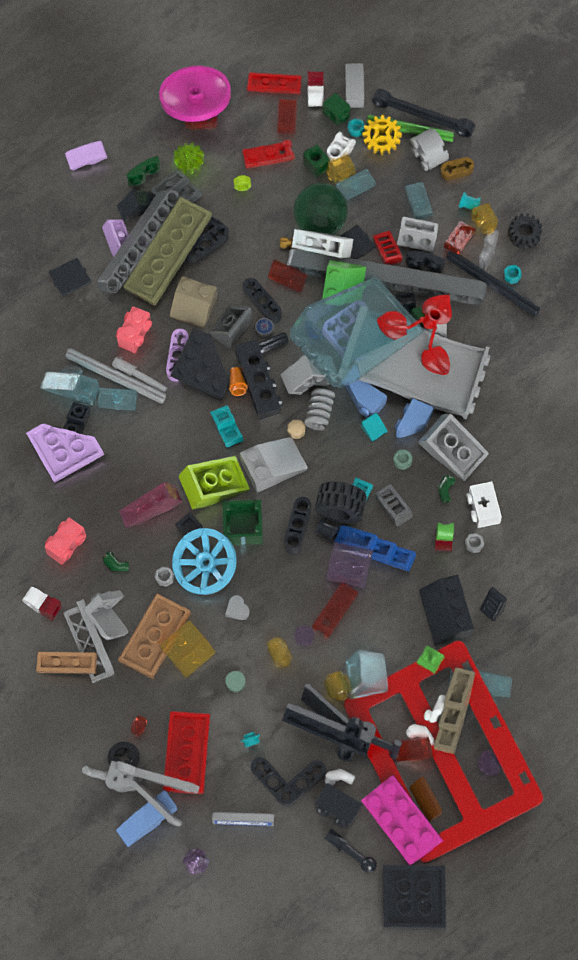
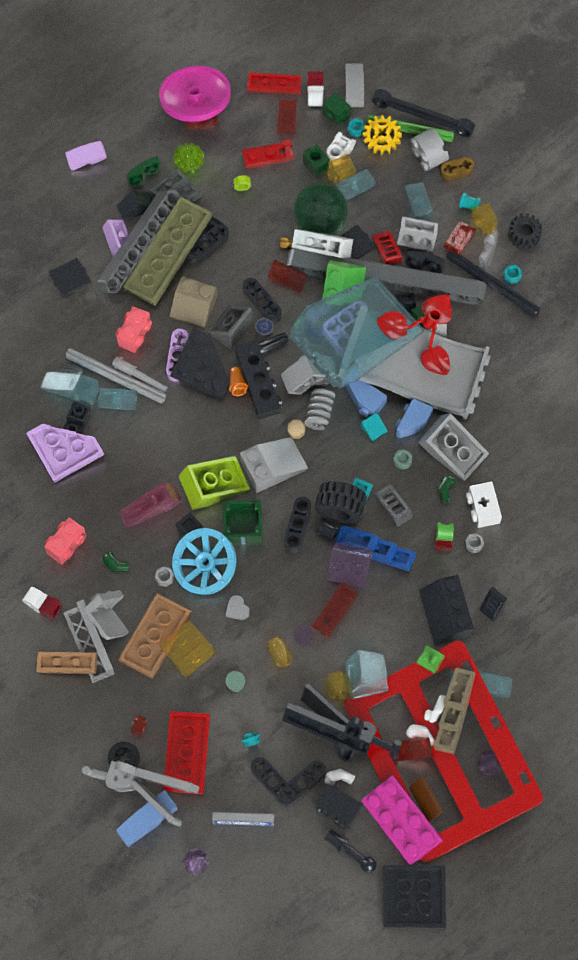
(226, 426): teal slope -> none

